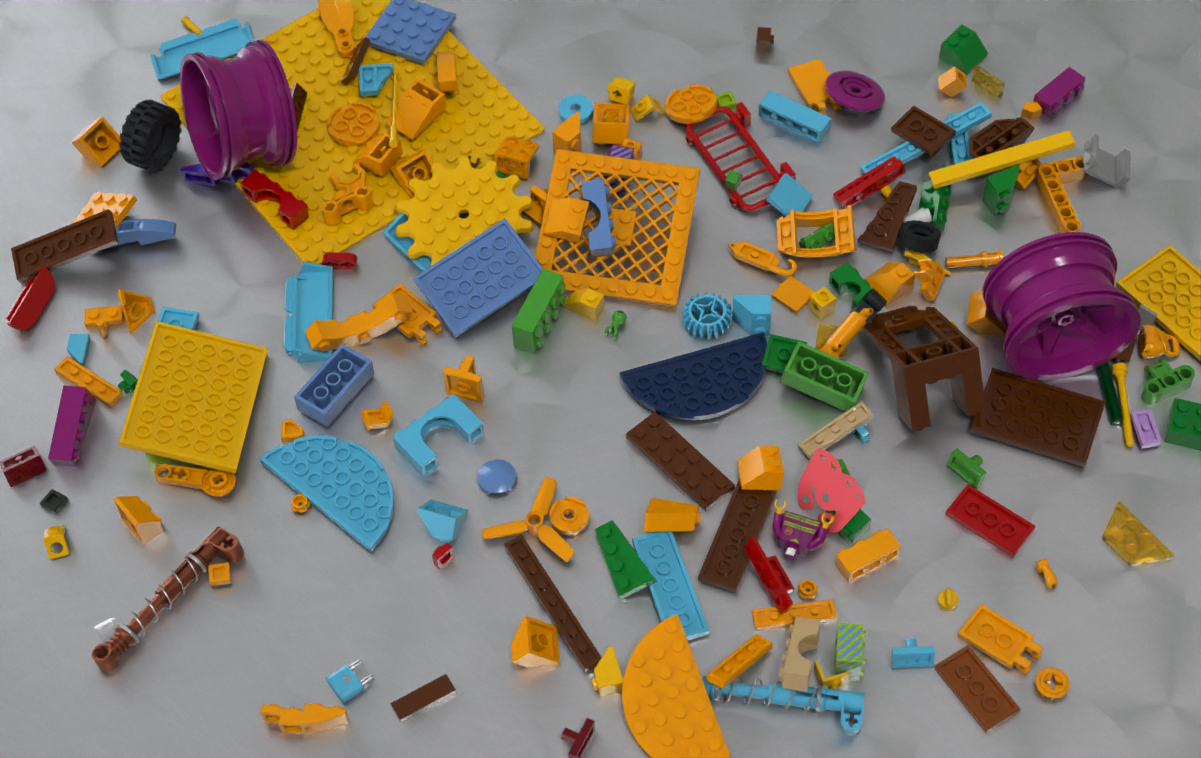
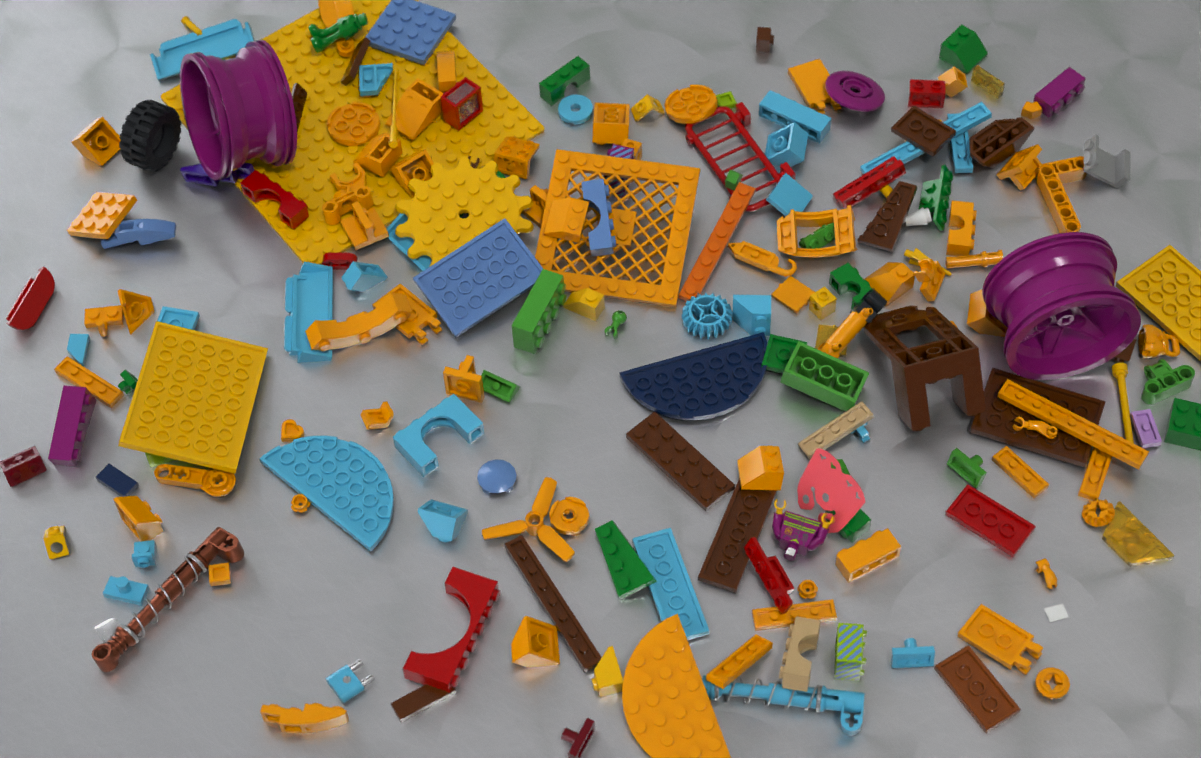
(54, 501): pearl dark grey tile -> none
(65, 245): reddish brown plate -> none
(117, 481): none -> dark blue tile
(126, 590): none -> medium azure tile
(144, 553): none -> medium azure bracket
(334, 385): medium blue brick -> none
(345, 27): none -> green piece
(363, 276): none -> medium azure slope
(364, 227): none -> light orange bracket
(442, 555): red plate -> none
(444, 667): none -> red arch
(461, 103): none -> red piece
(499, 386): none -> bright green slope
(554, 86): none -> green arch
(568, 135): light orange slope -> none
(621, 90): yellow brick -> none
(671, 516): light orange slope -> none
(717, 242): none -> orange plate
(787, 145): none -> medium azure slope
(833, 682): yellow bracket -> none
(919, 236): black tyre -> none
(926, 93): none -> red bracket
(948, 599): yellow tile -> none
(961, 216): none -> light orange arch
(1000, 190): green slope -> none
(1002, 159): yellow tile -> none
(1020, 472): none -> light orange tile
(1040, 426): none -> light orange arm
(1056, 612): none -> white sticker
(1073, 424): none -> light orange plate
(1095, 474): none -> light orange tile
(1105, 517): none -> light orange gear
(1110, 393): dark green axle -> none
(1147, 316): light grey slope -> none

